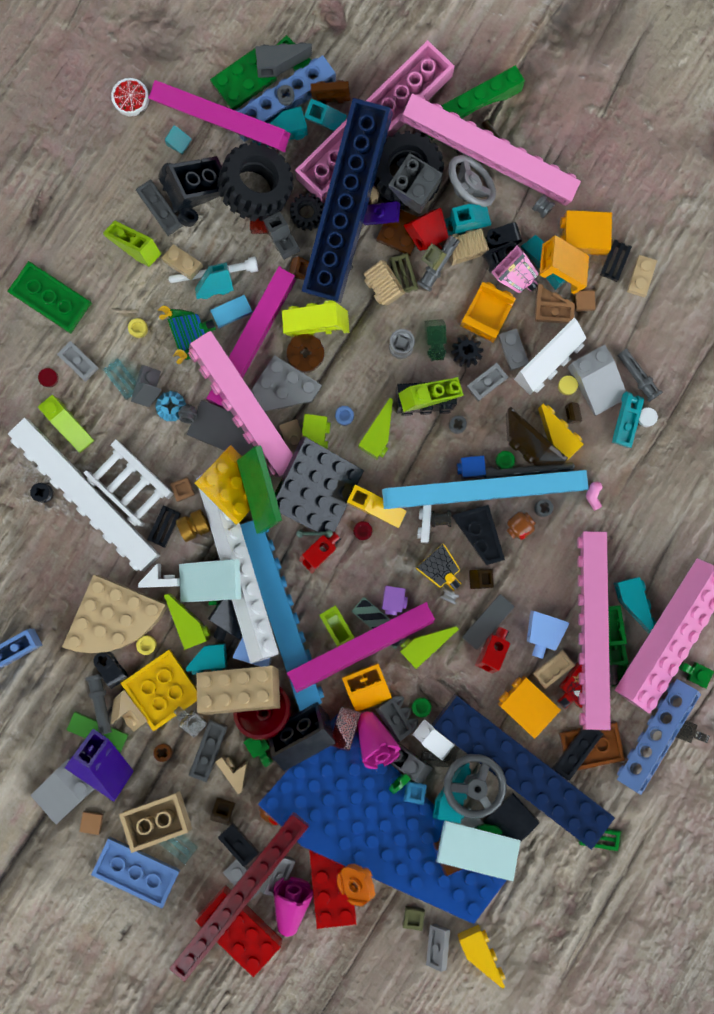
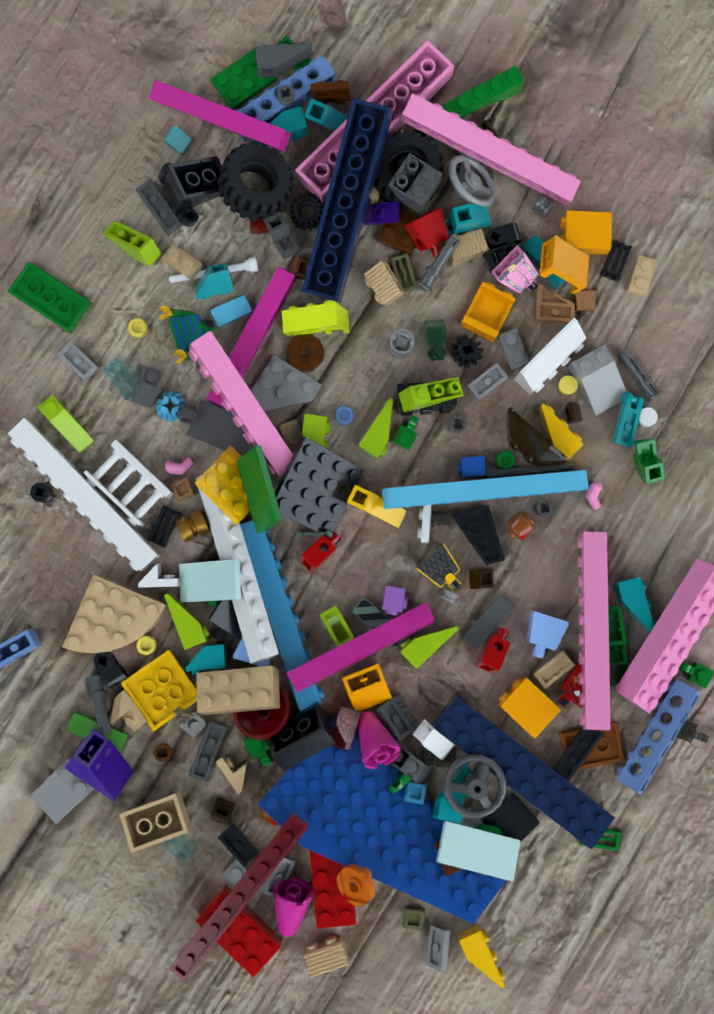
(48, 377): dark red tile -> none
(91, 822): medium nougat tile -> none
(130, 97): tile -> none
(135, 872): medium blue plate -> none
(178, 468): none -> bright pink arm
(326, 955): none -> tan brick
(362, 530): dark red tile -> none
(406, 436): none -> green plate
(421, 707): green tile -> none
(433, 256): olive tile -> none
(646, 461): none -> green brick

